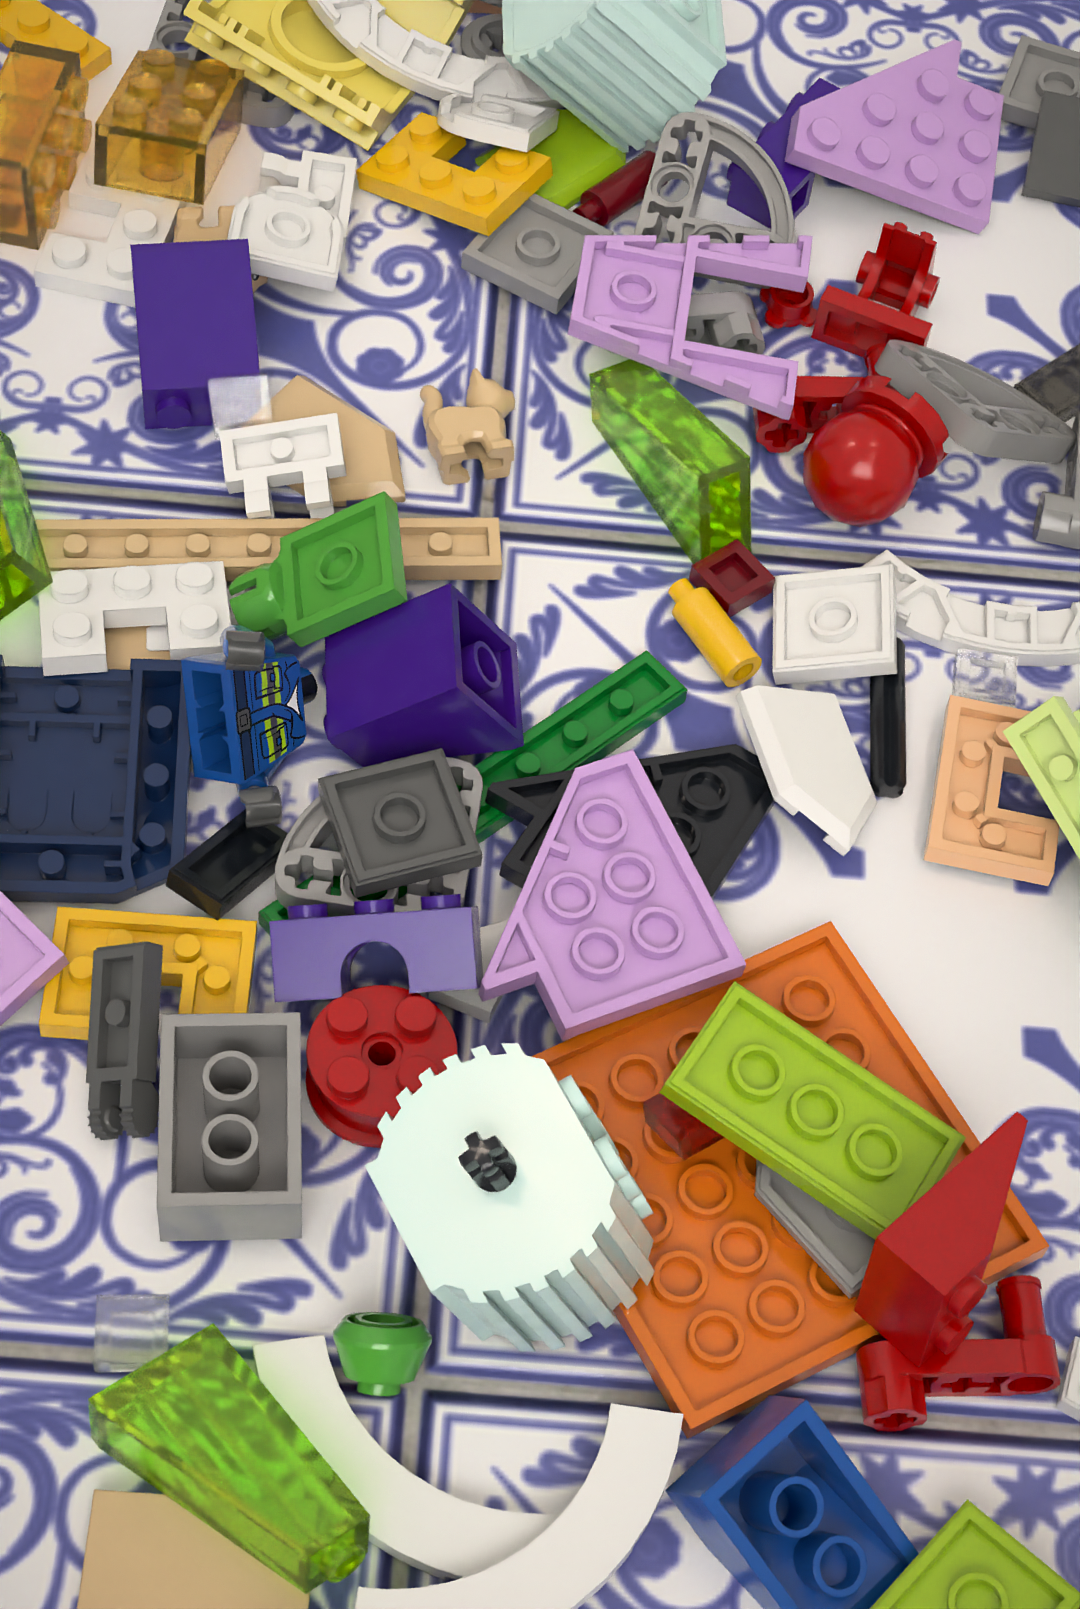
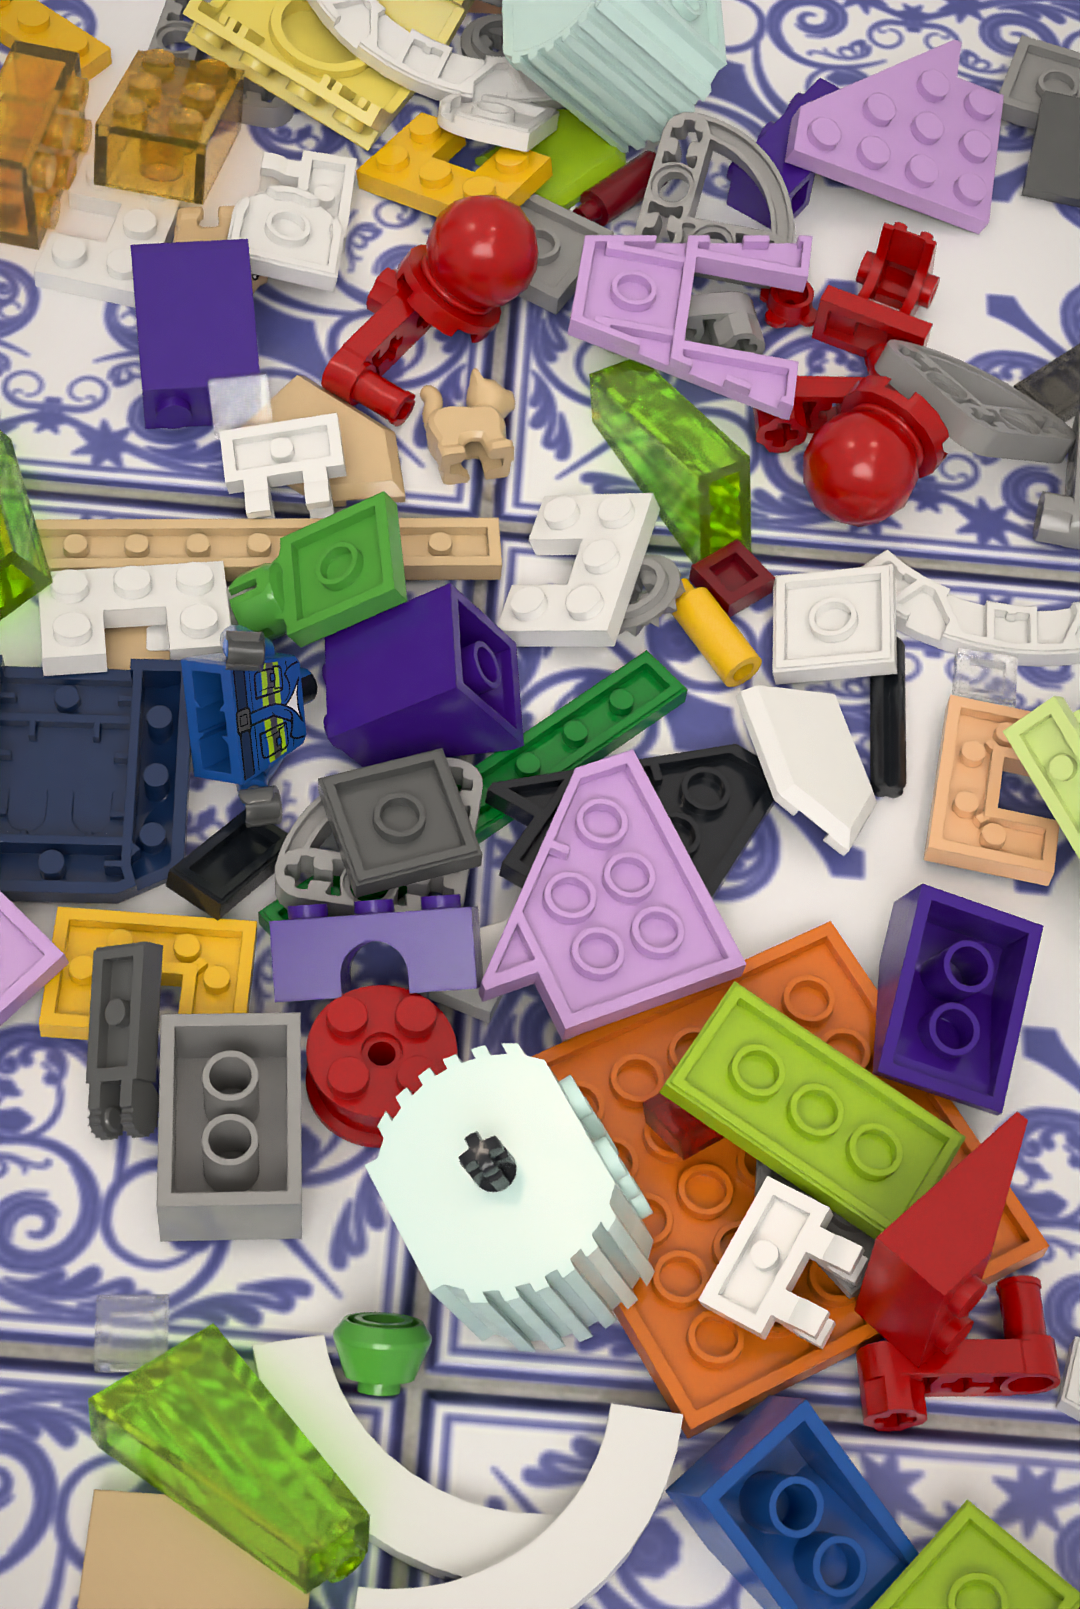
(374, 348): none -> red beam
(473, 263): none -> red tile
(610, 545): none -> white plate
(663, 586): none -> light grey gear
(768, 1257): none -> white plate
(953, 996): none -> dark purple slope

